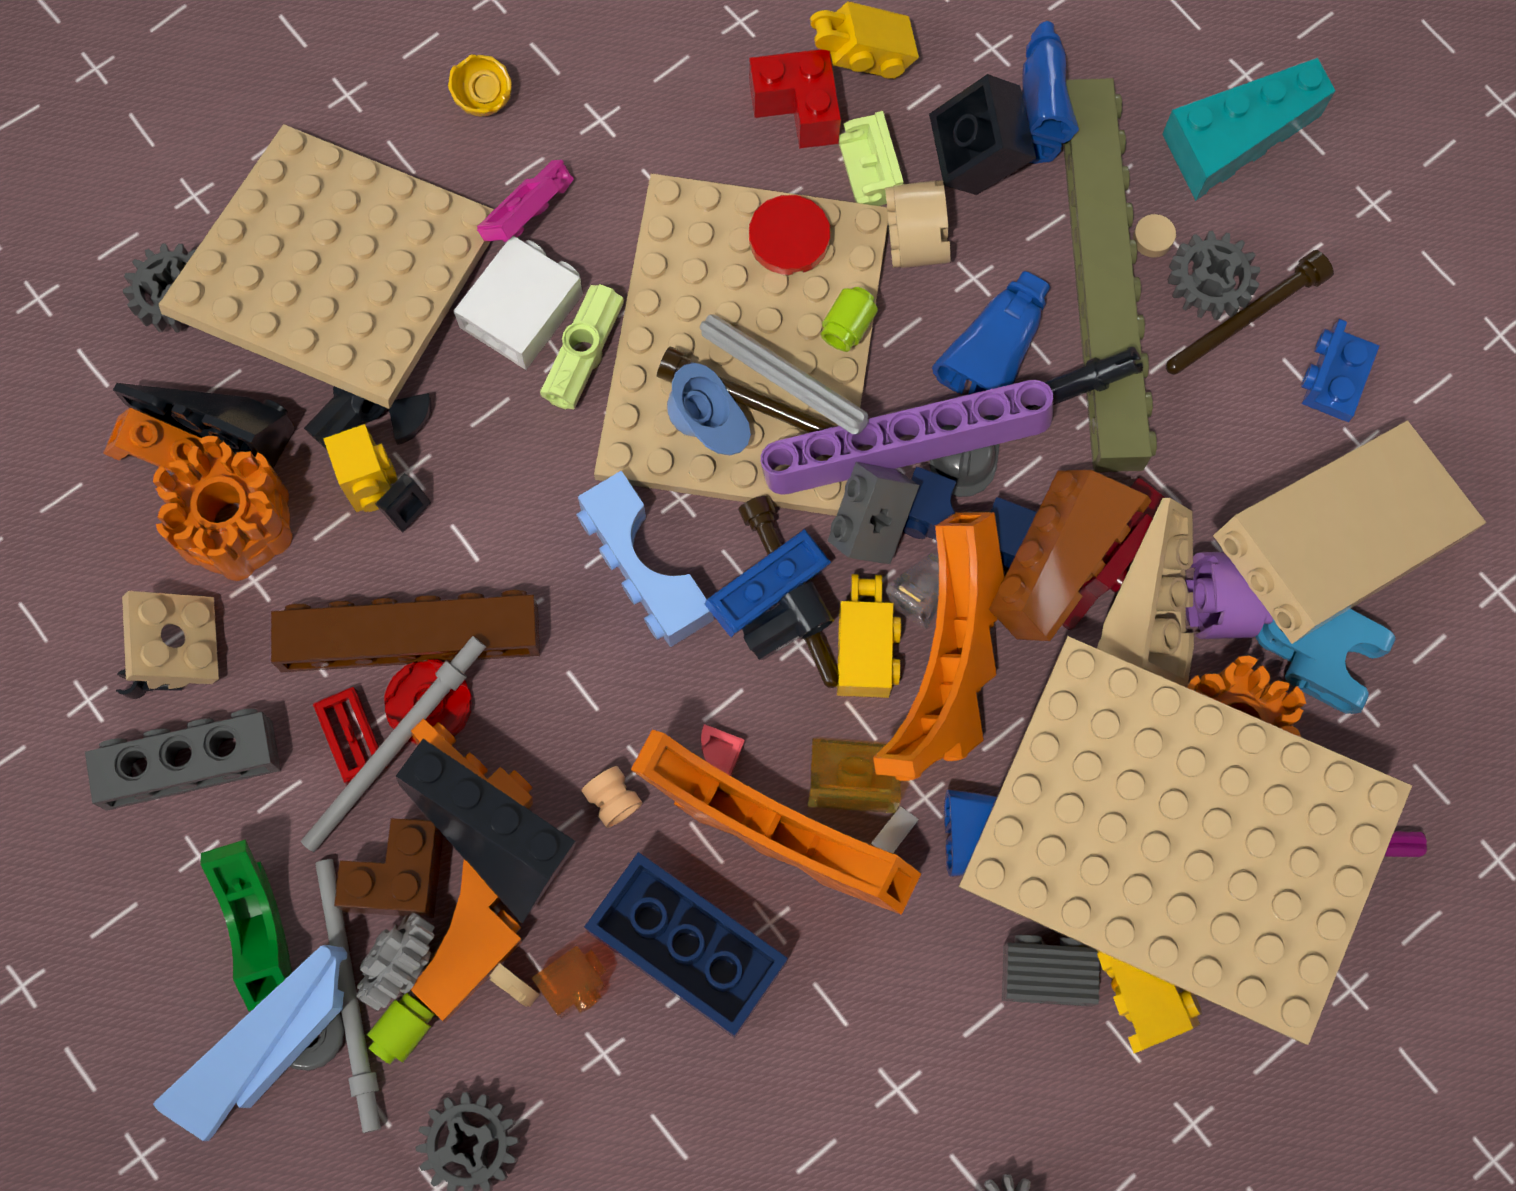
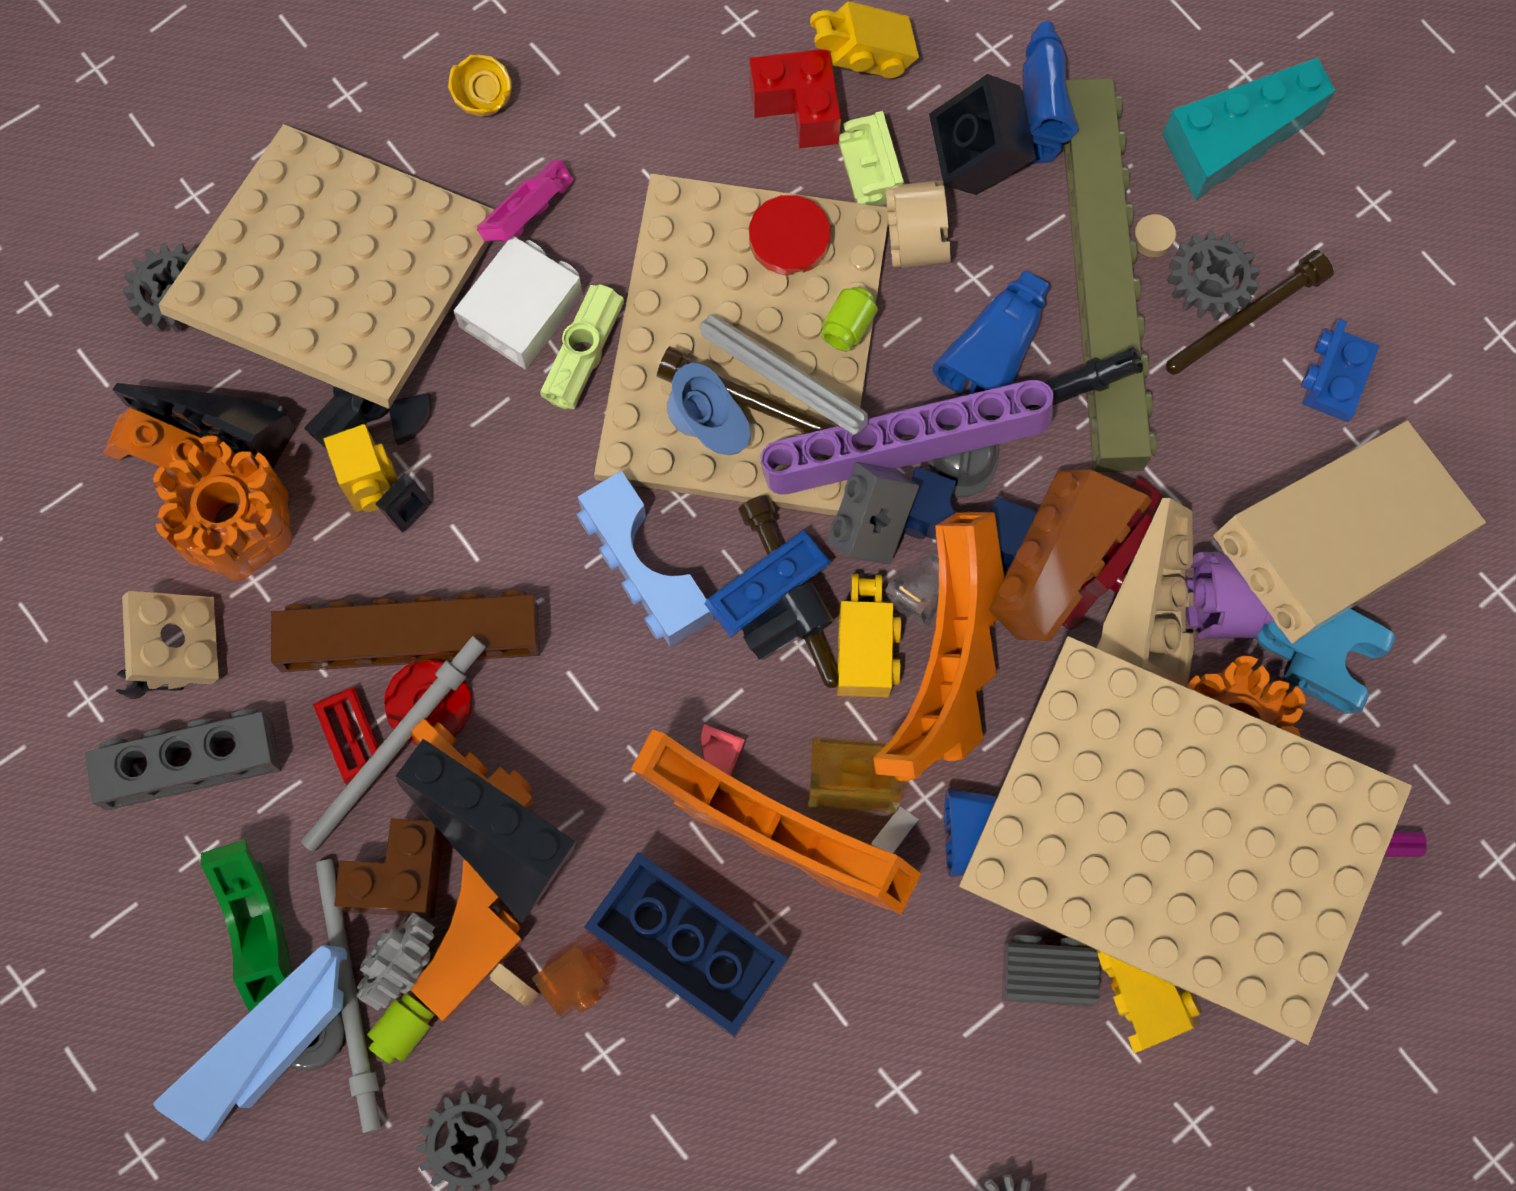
(610, 794): light nougat wheel -> none

